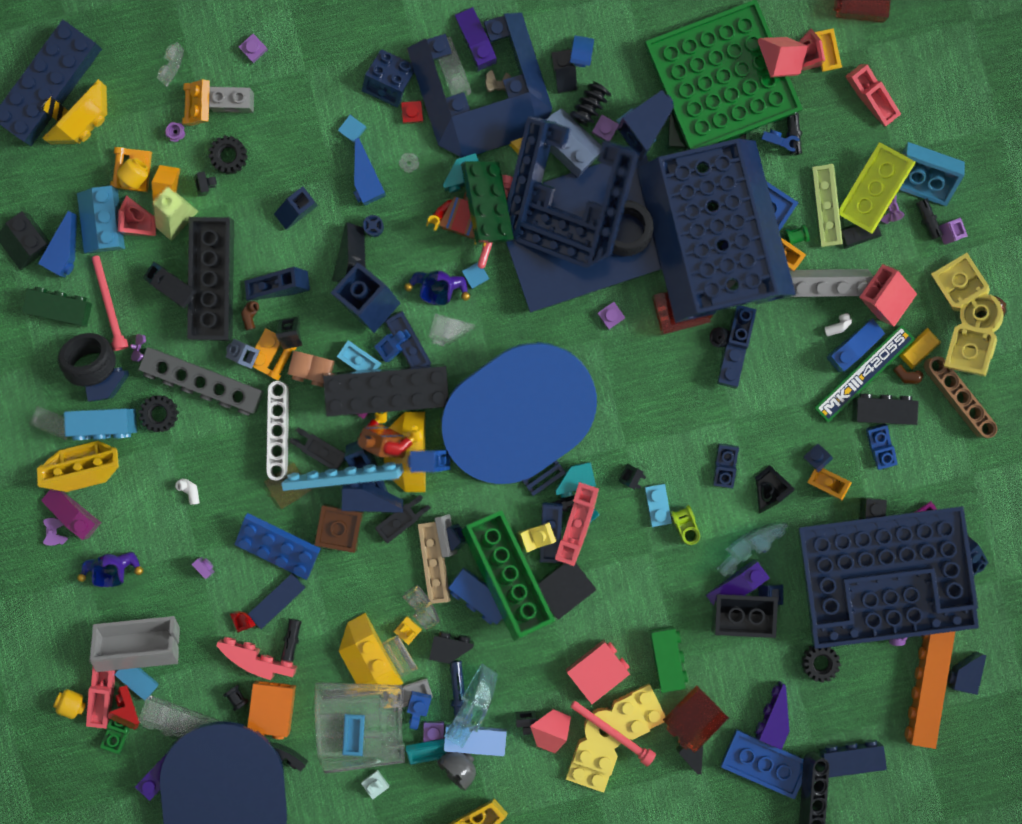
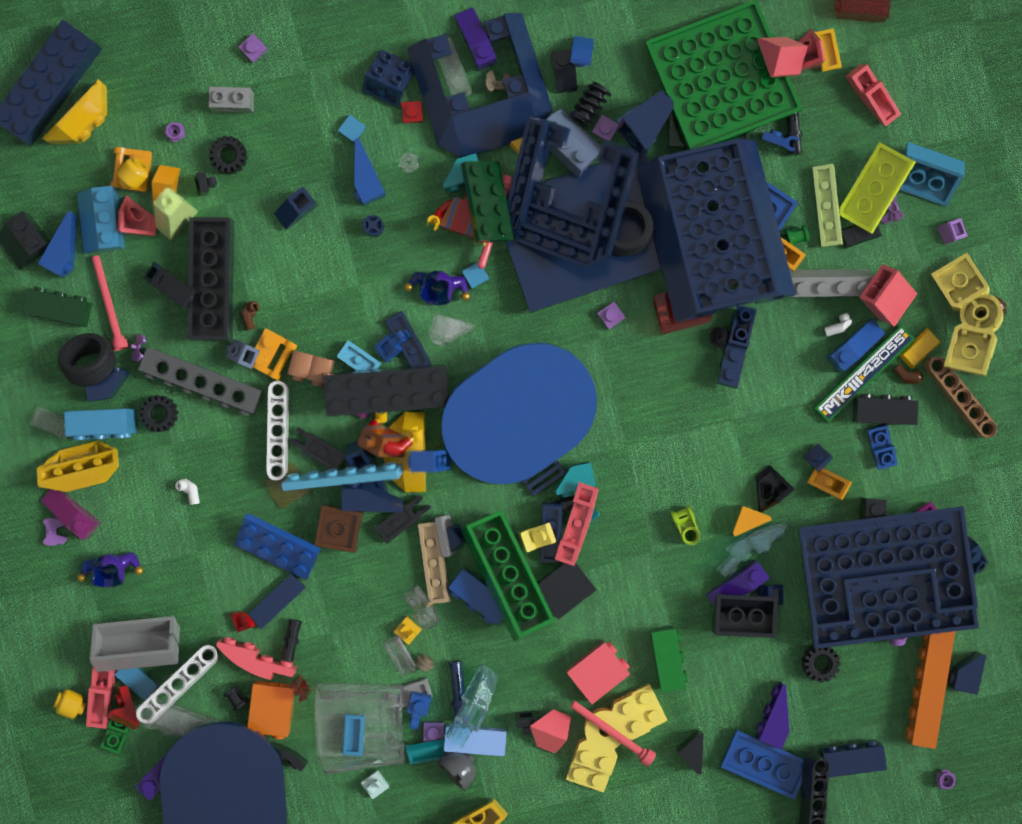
(54, 109): sticker -> none
(167, 687): none -> white beam
(174, 56): clear slope -> none
(196, 102): light orange plate -> none
(204, 567): medium lavender plate -> none
(277, 284): dark blue slope -> none
(288, 333): black slope -> none
(299, 688): none -> clear red tile
(350, 251): black slope -> none
(366, 297): dark blue slope -> none
(366, 655): yellow wedge -> none
(424, 662): none -> dark tan plate
(448, 648): black slope -> none
(631, 477): black tile -> none
(658, 505): medium azure plate -> none
(695, 719): clear red brick -> none
(725, 465): dark blue slope -> none
(748, 520): none -> light orange slope
(929, 219): black pin -> none
(950, 779): none -> medium lavender plate

